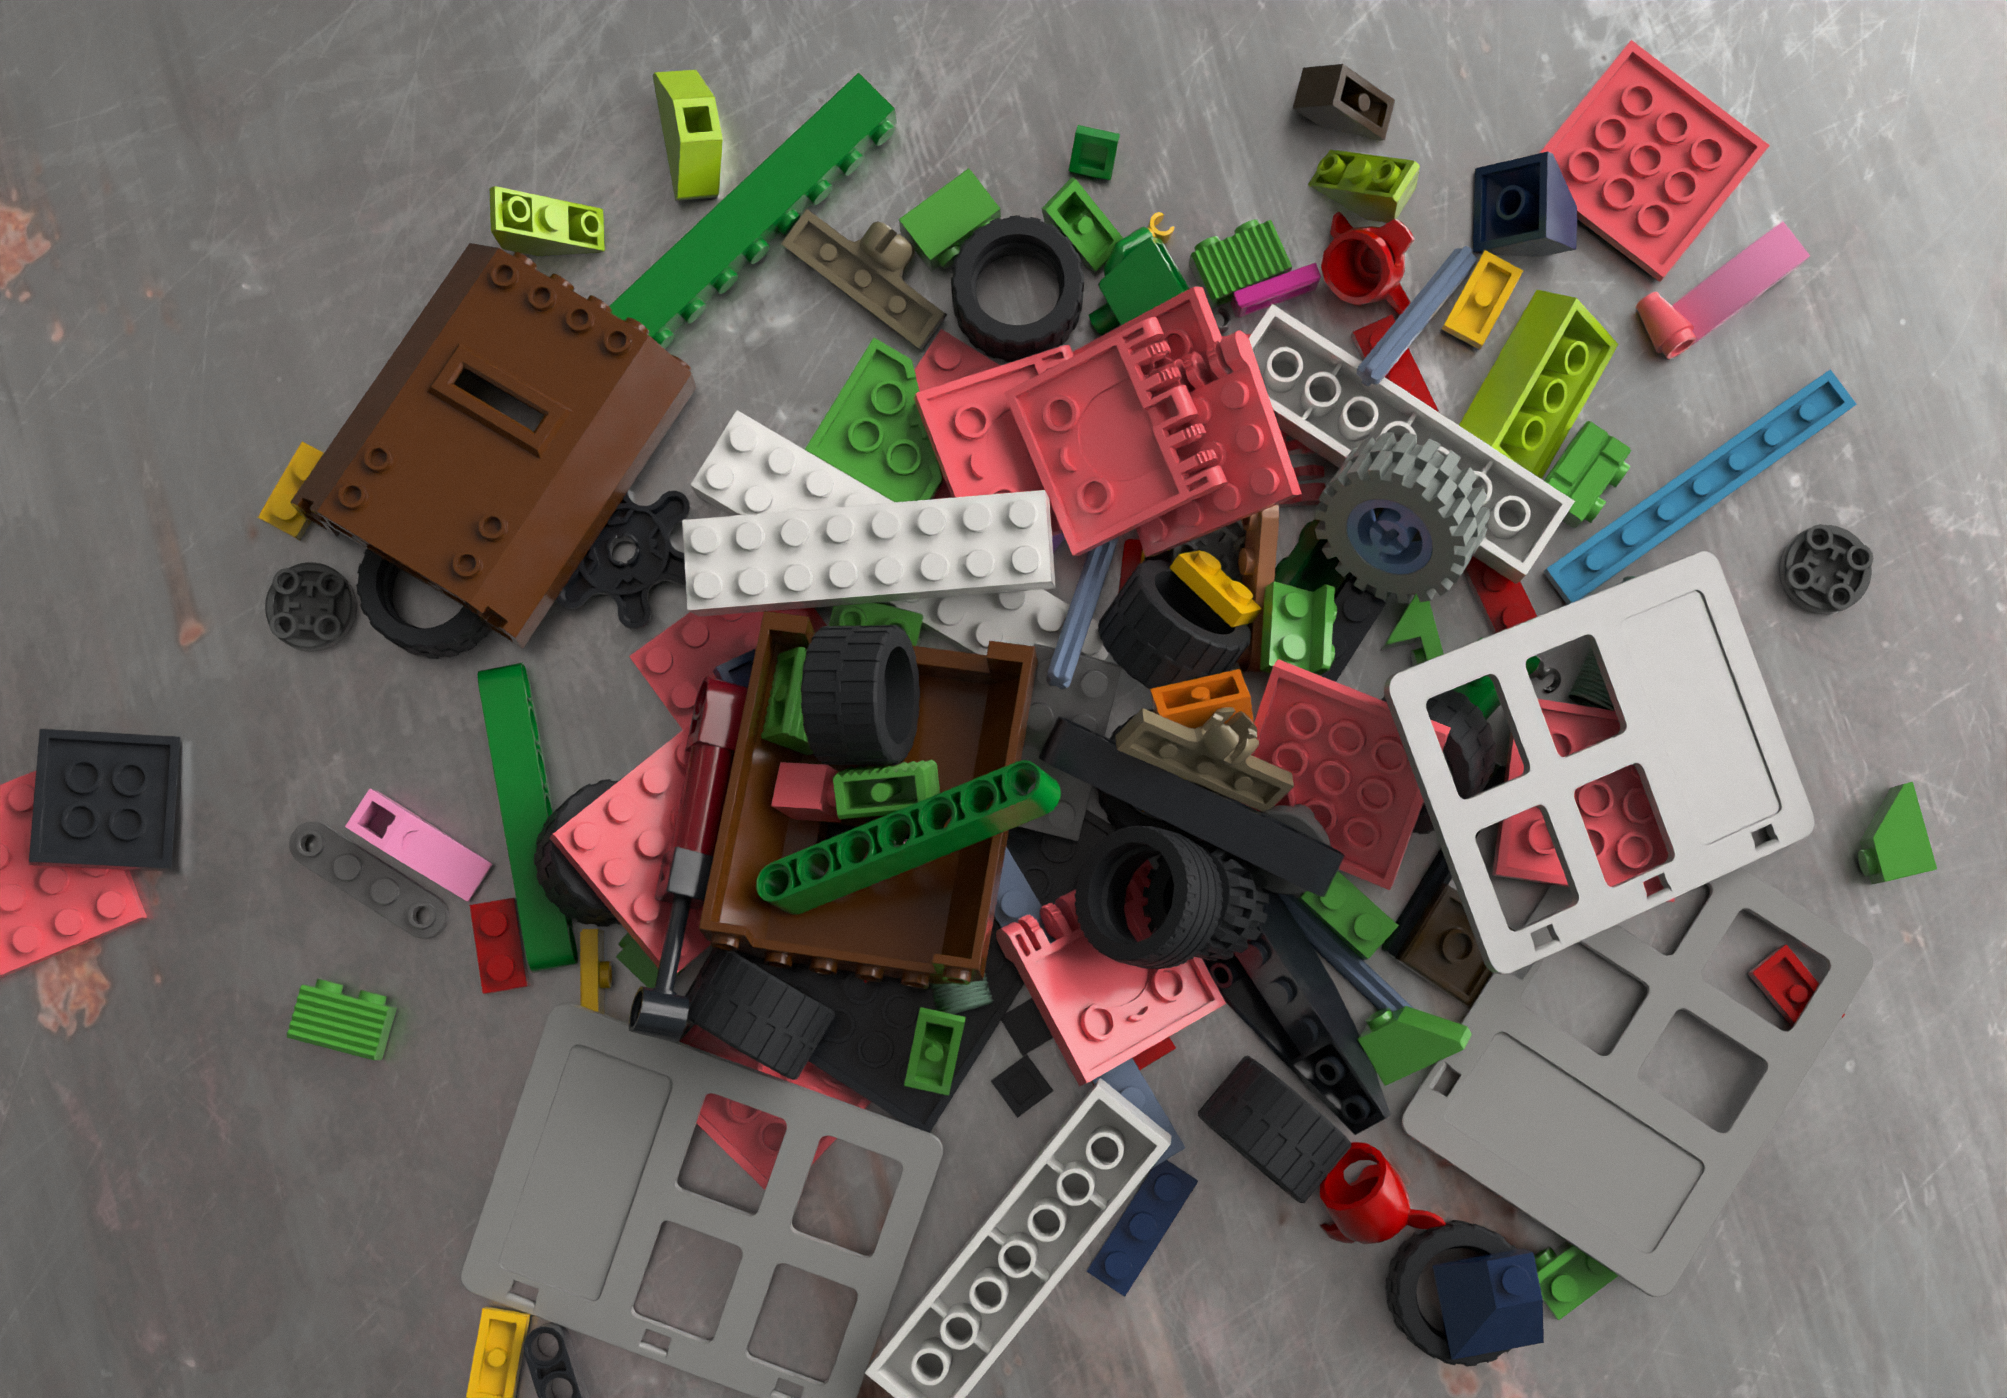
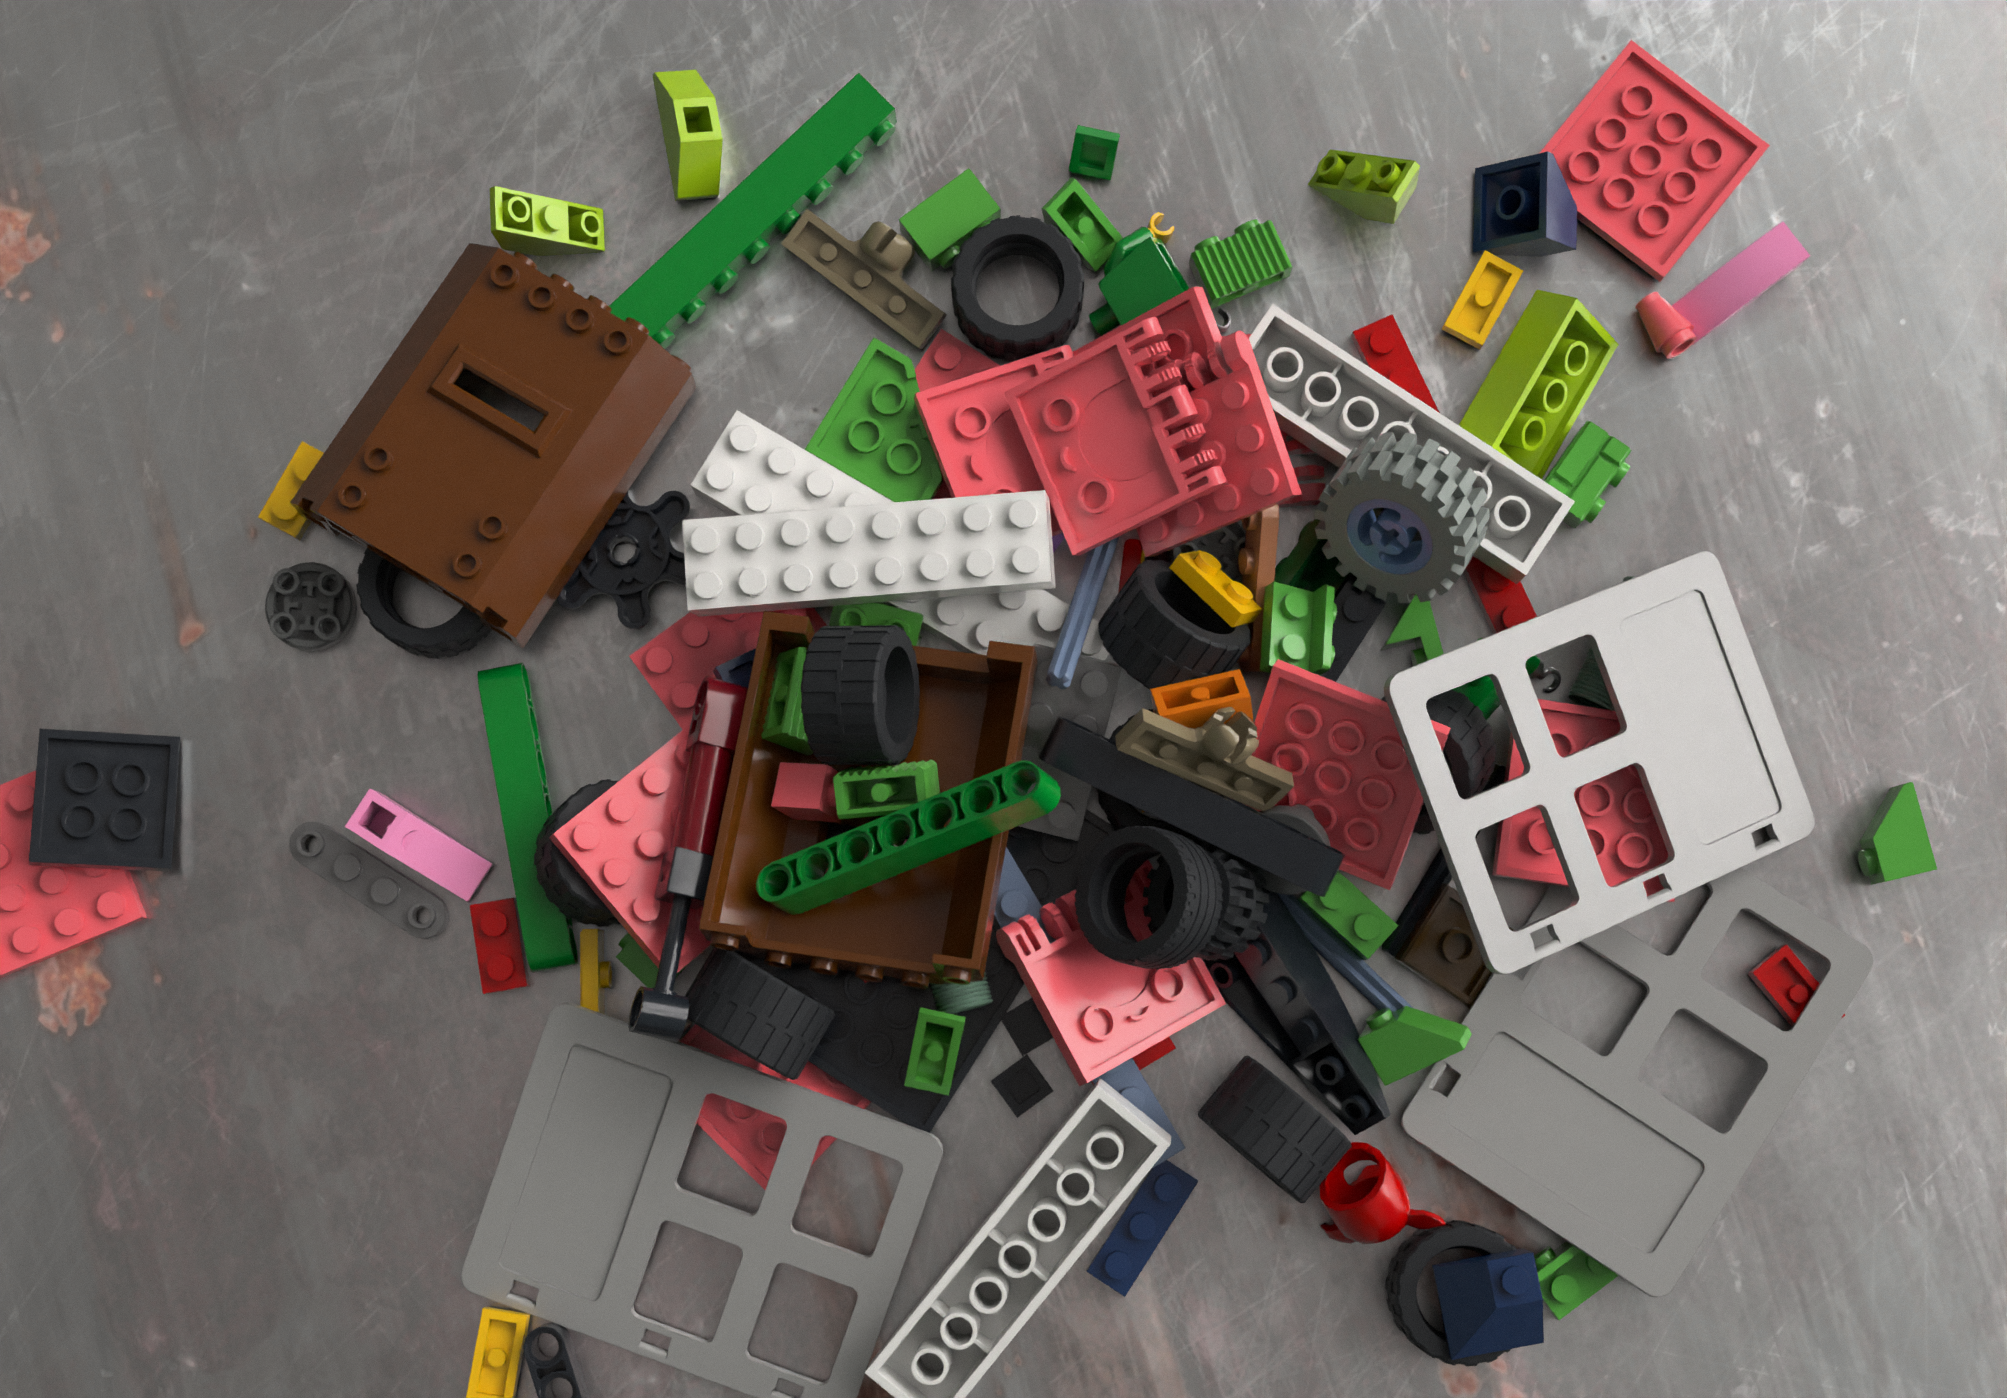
(342, 1021): bright green brick -> none
(1275, 290): dark pink tile -> none
(1343, 101): dark brown slope -> none
(1367, 262): red piece -> none
(1416, 316): sand blue axle -> none
(1699, 487): dark azure plate -> none
(1825, 569): dark grey tile -> none

